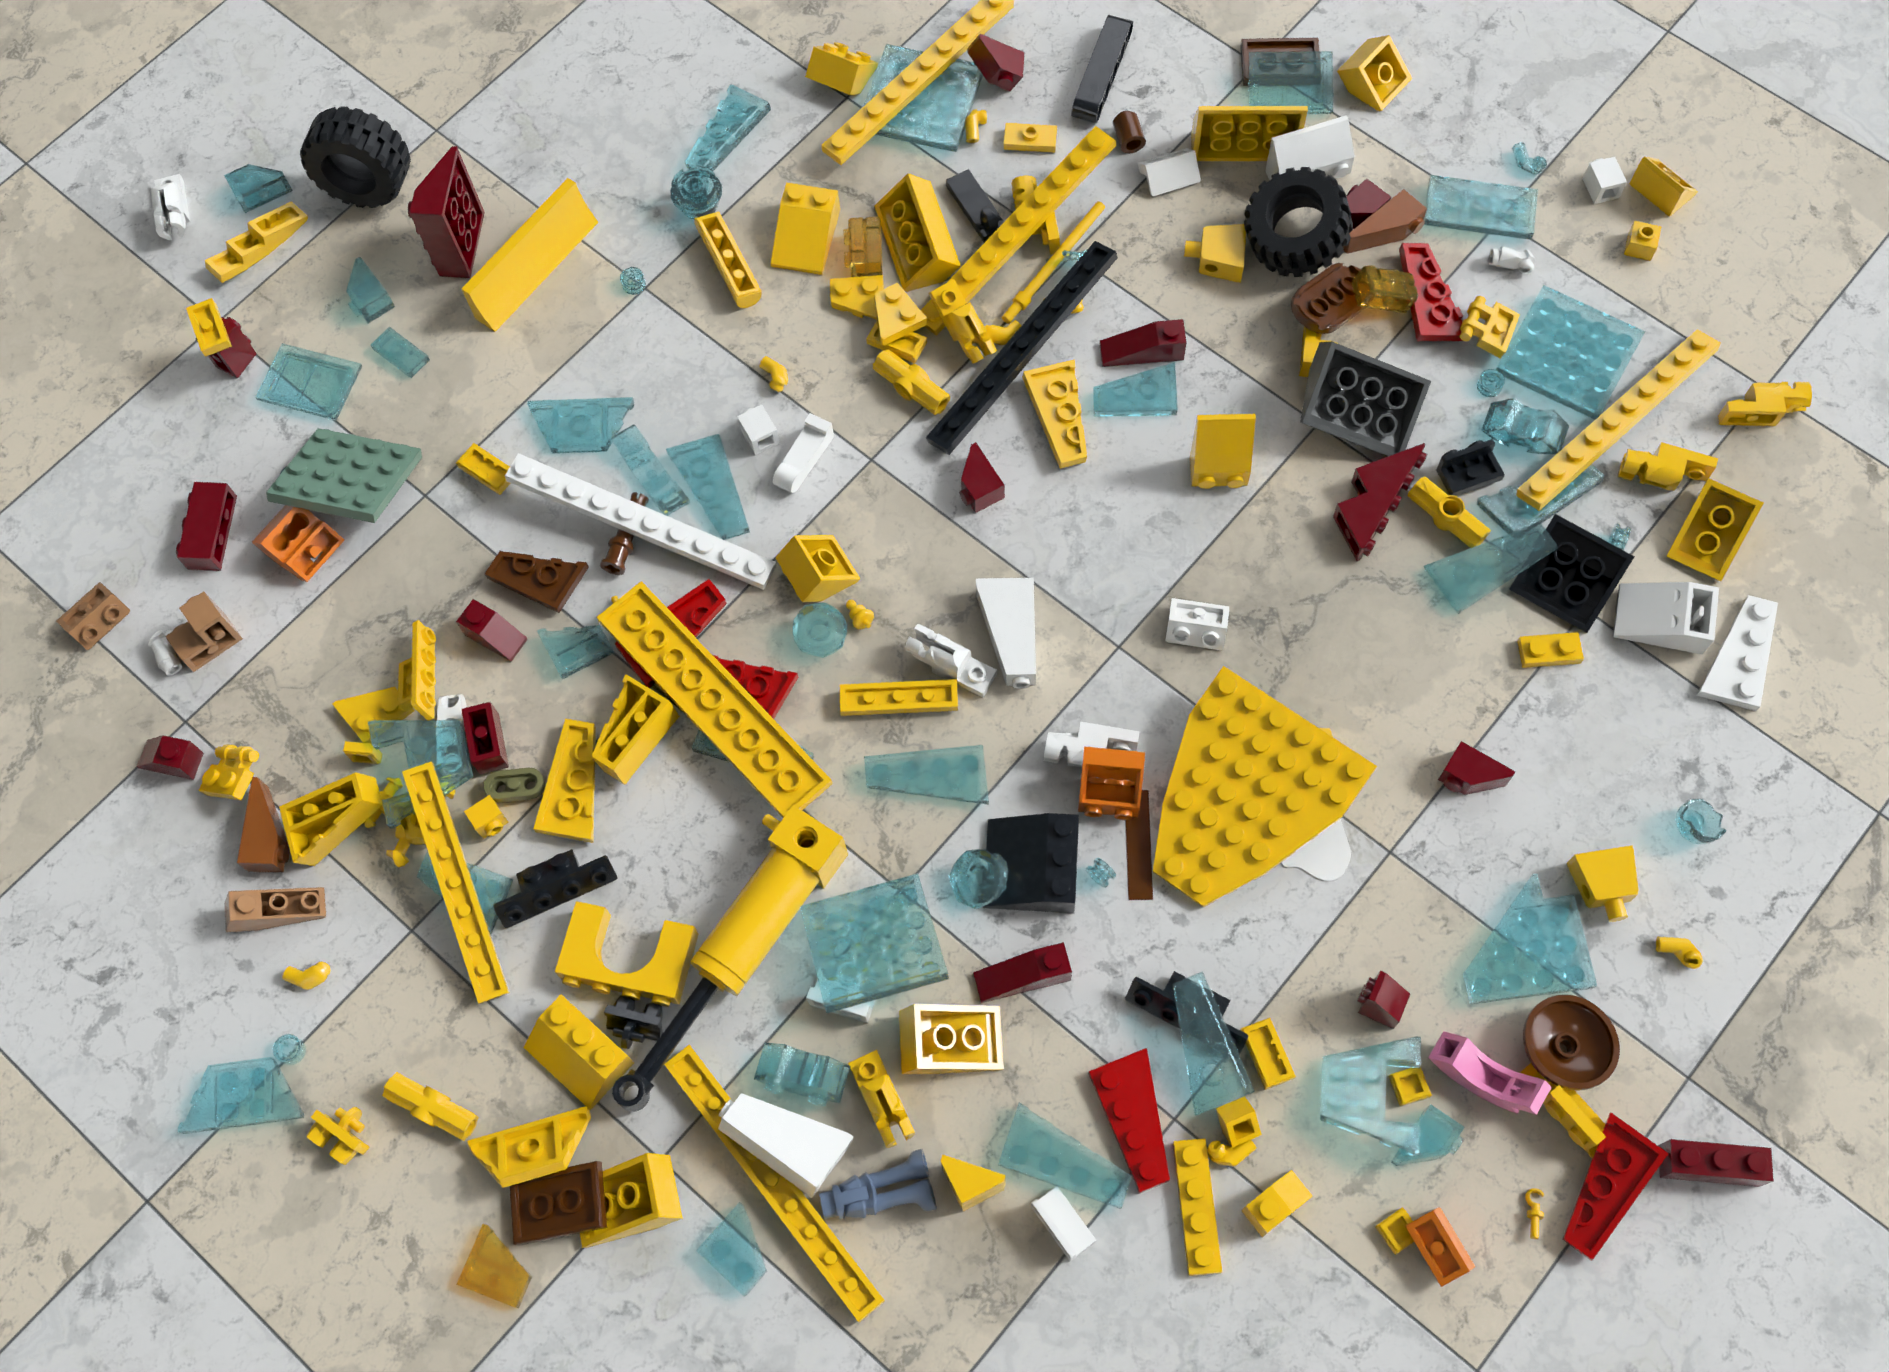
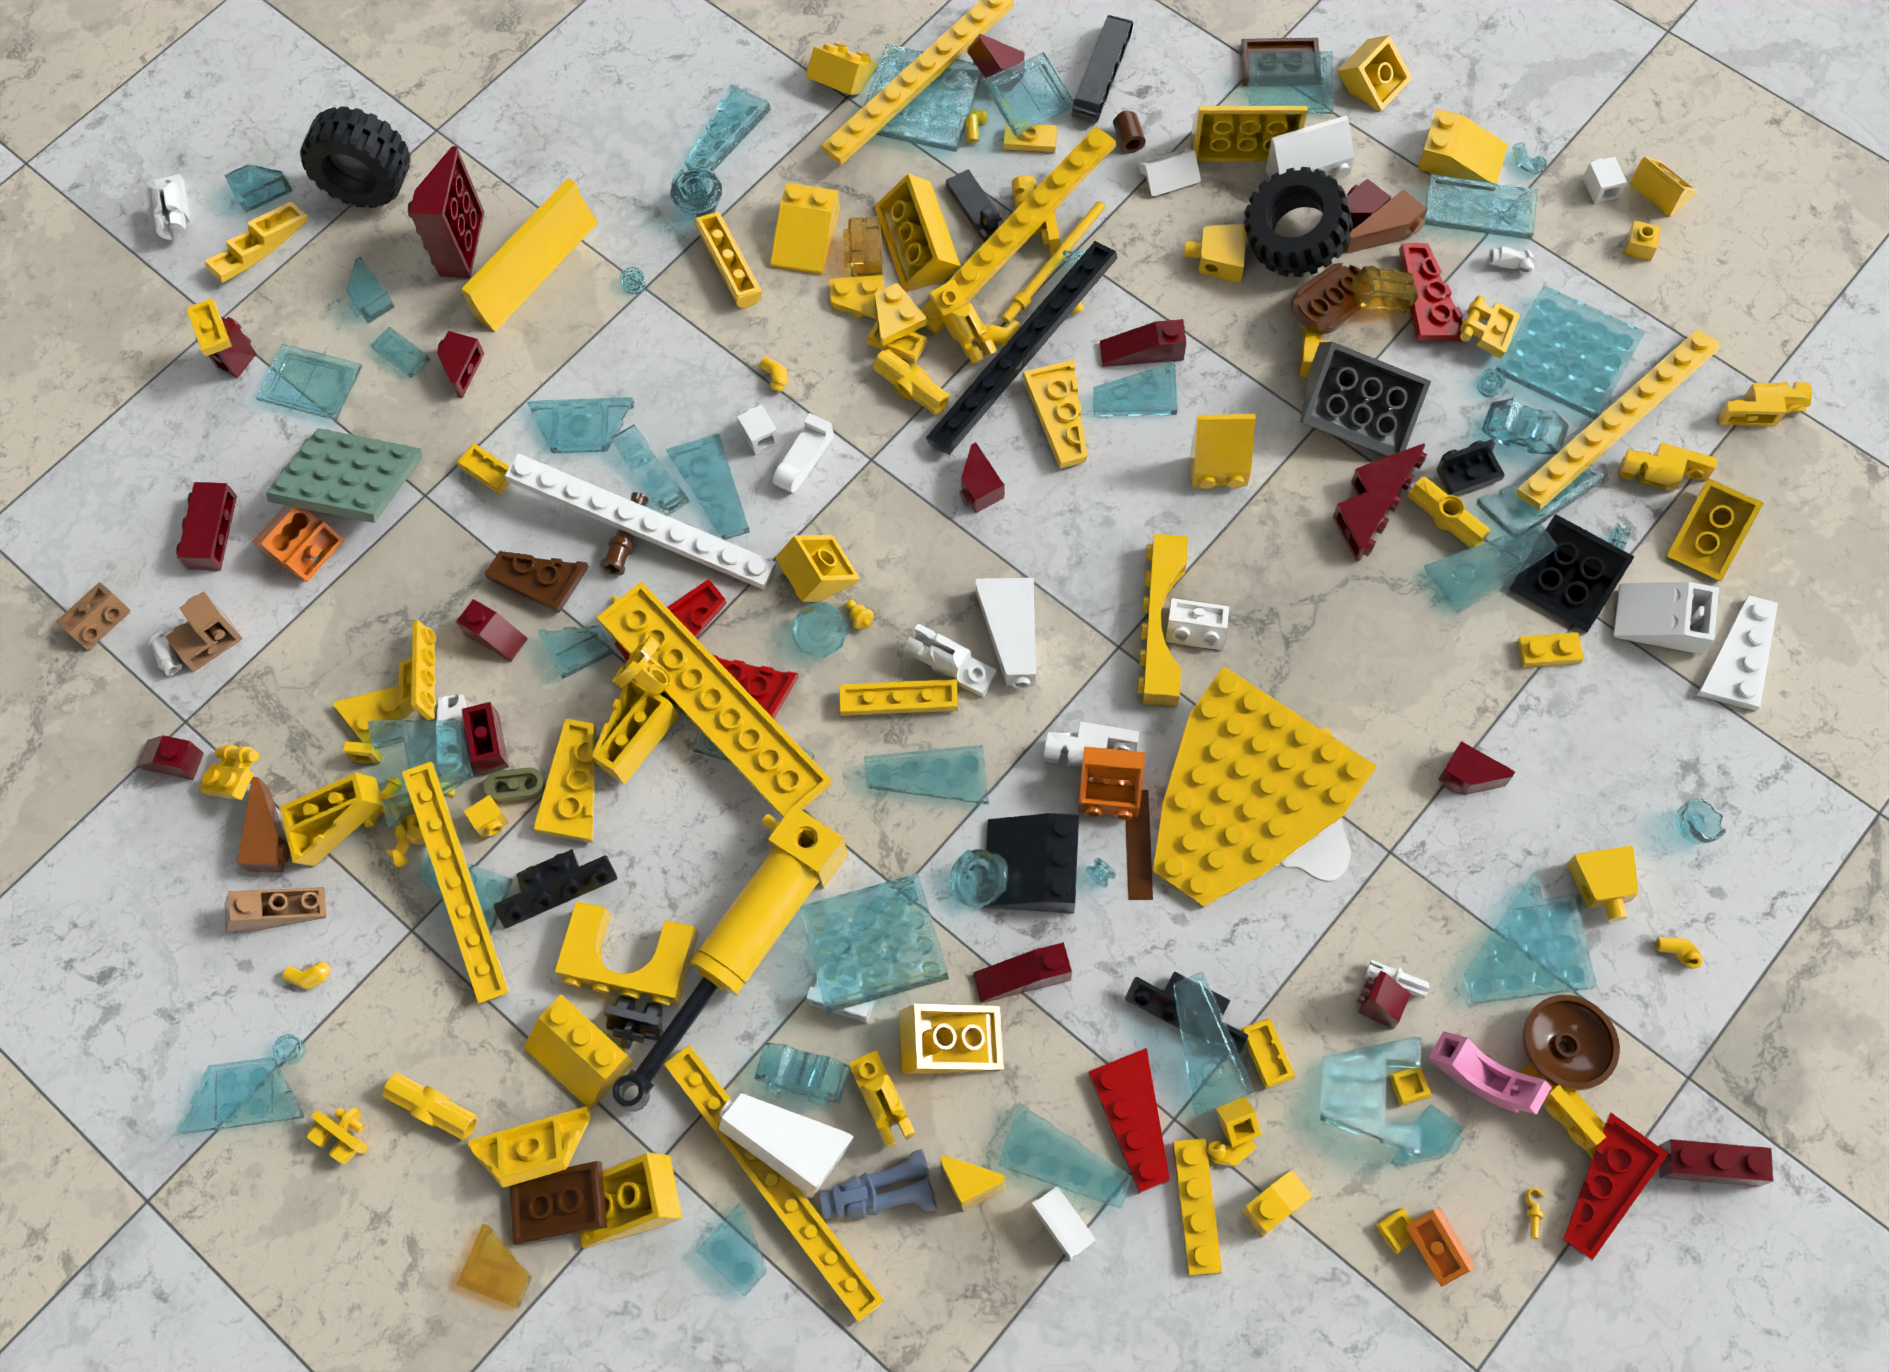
(460, 359): none -> dark red slope
(644, 669): none -> yellow tile
(1028, 93): none -> clear light blue piece
(1161, 672): none -> yellow arch
(1412, 984): none -> white axle
(1461, 149): none -> yellow slope

